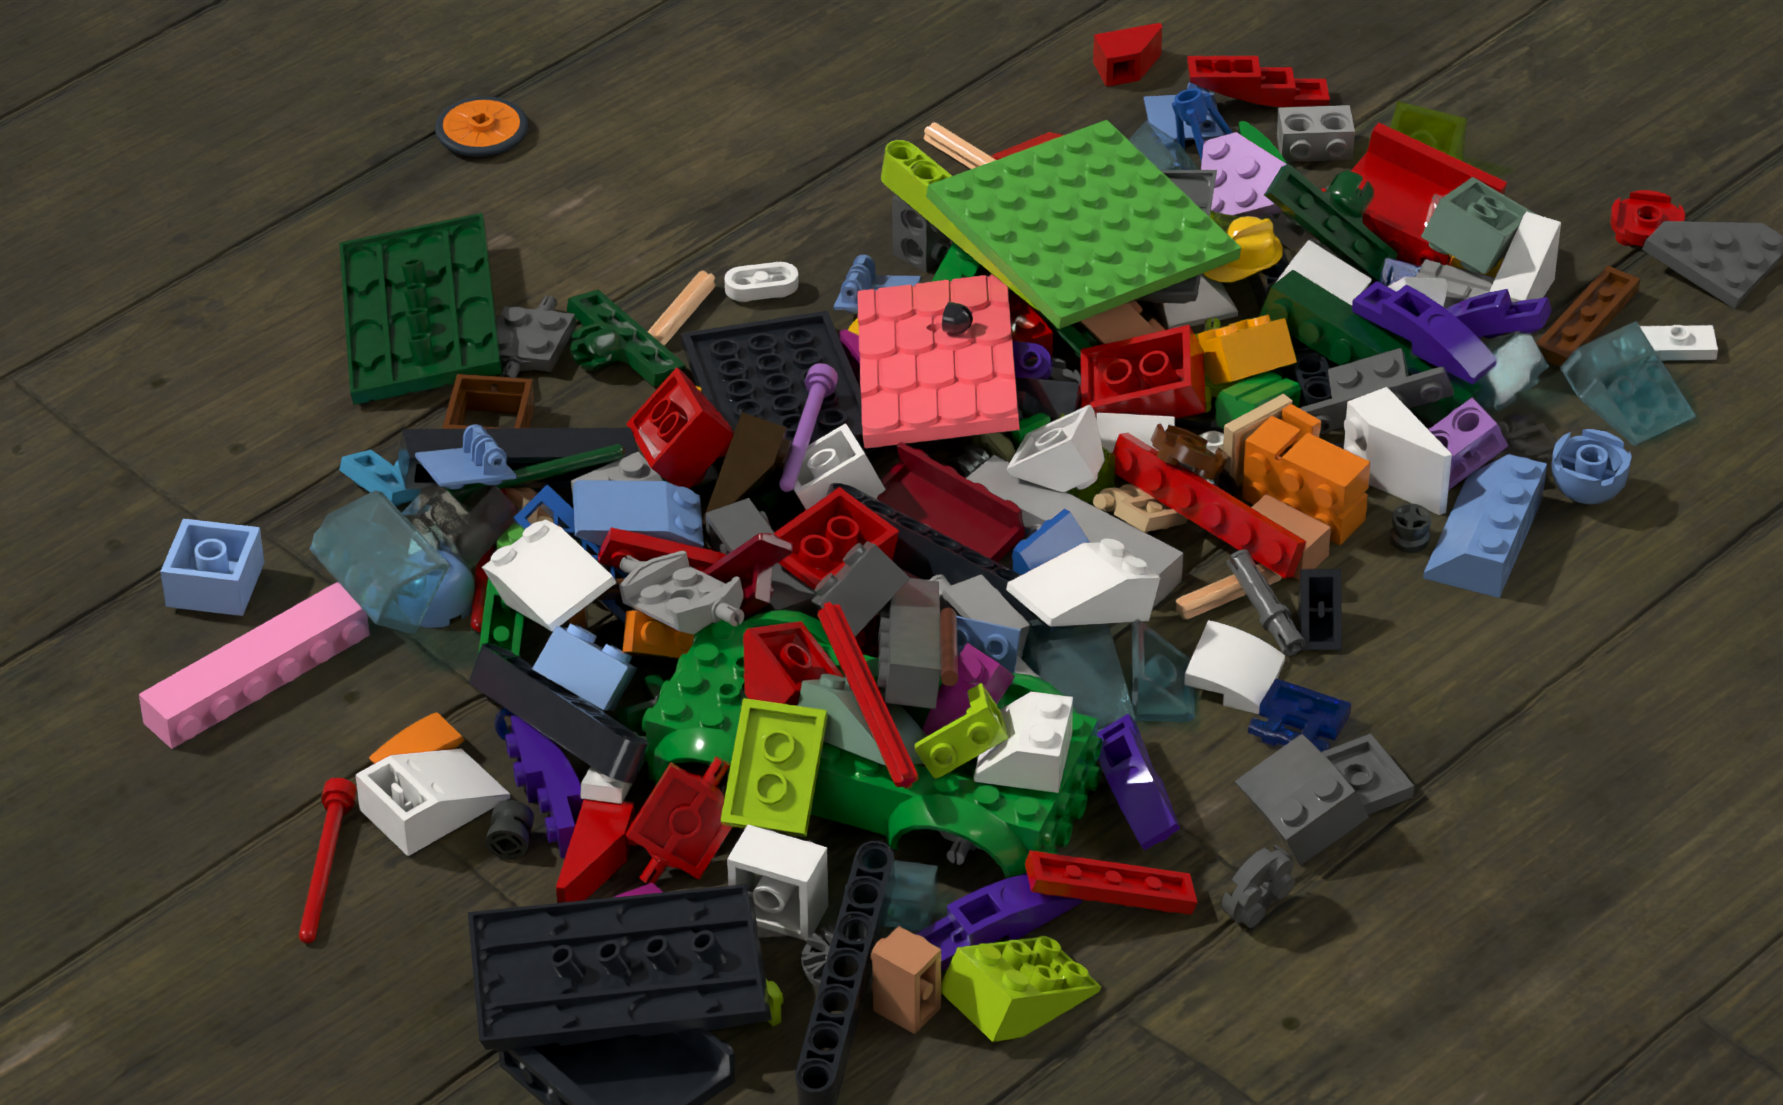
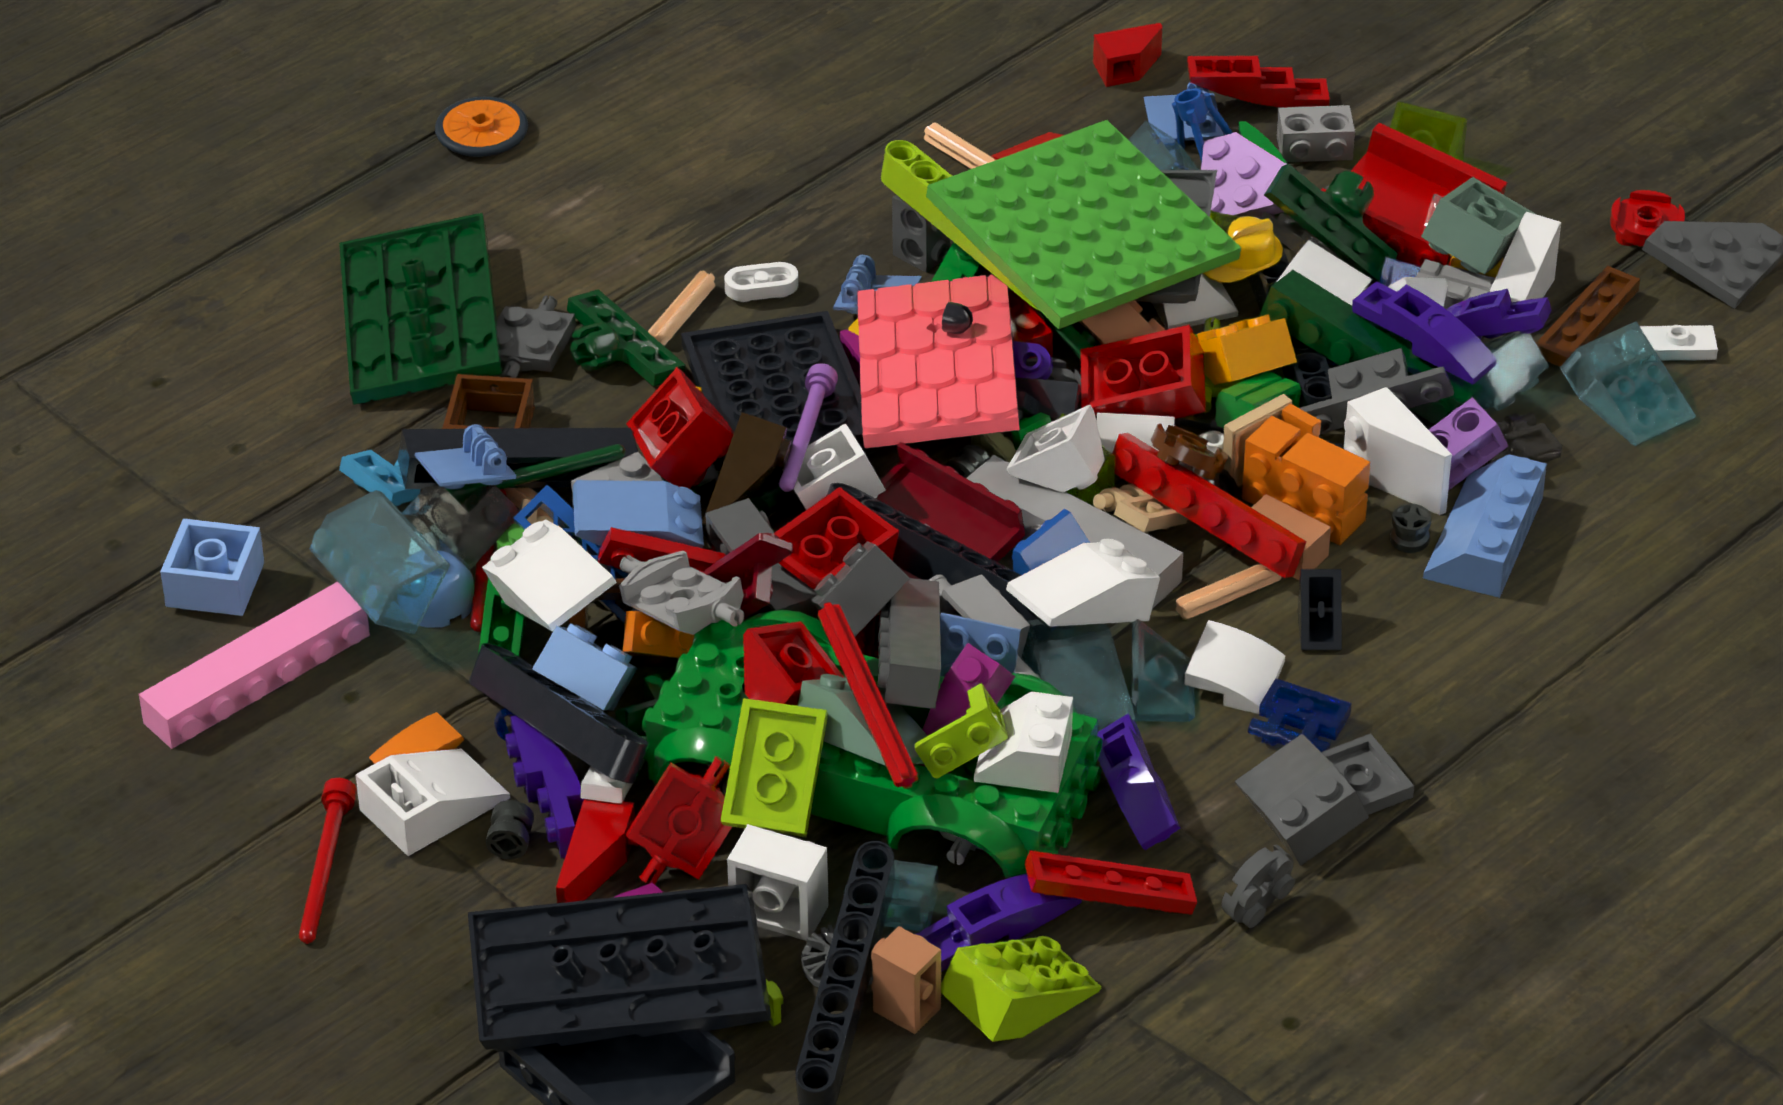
(948, 646): copper bar -> none
(1272, 613): dark grey pin -> none
(1590, 466): medium blue cylinder -> none

